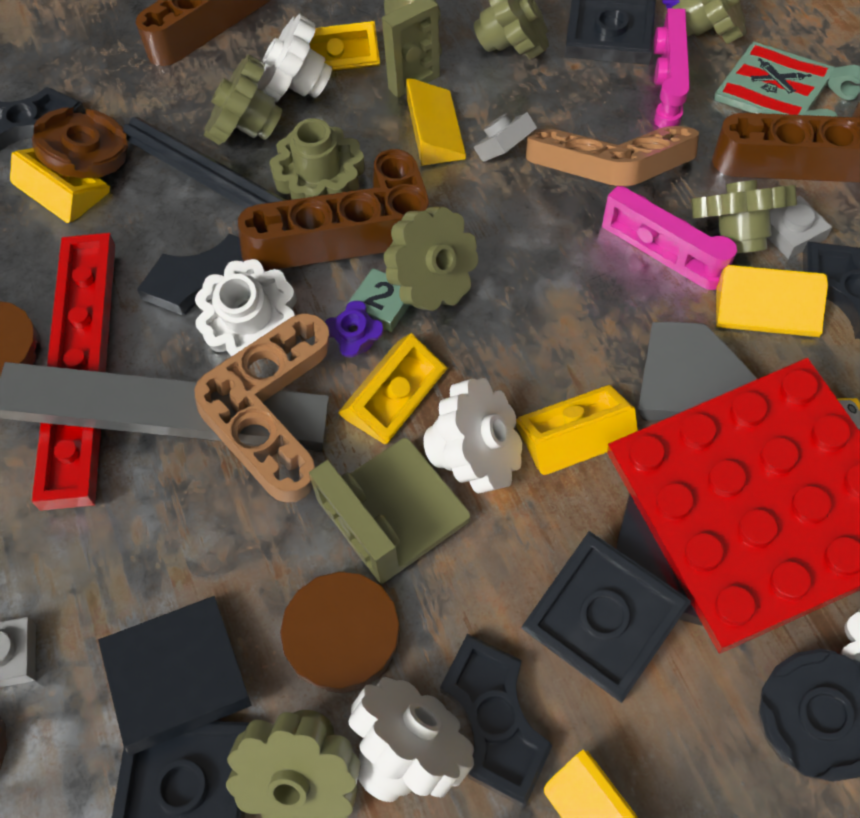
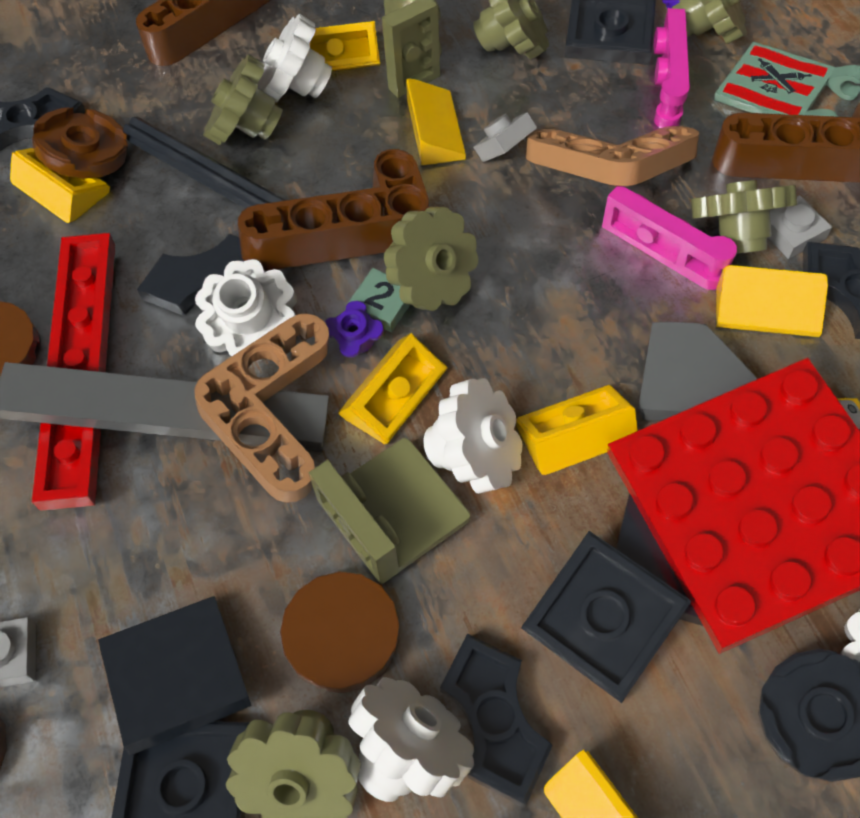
(316, 161): olive plant -> none

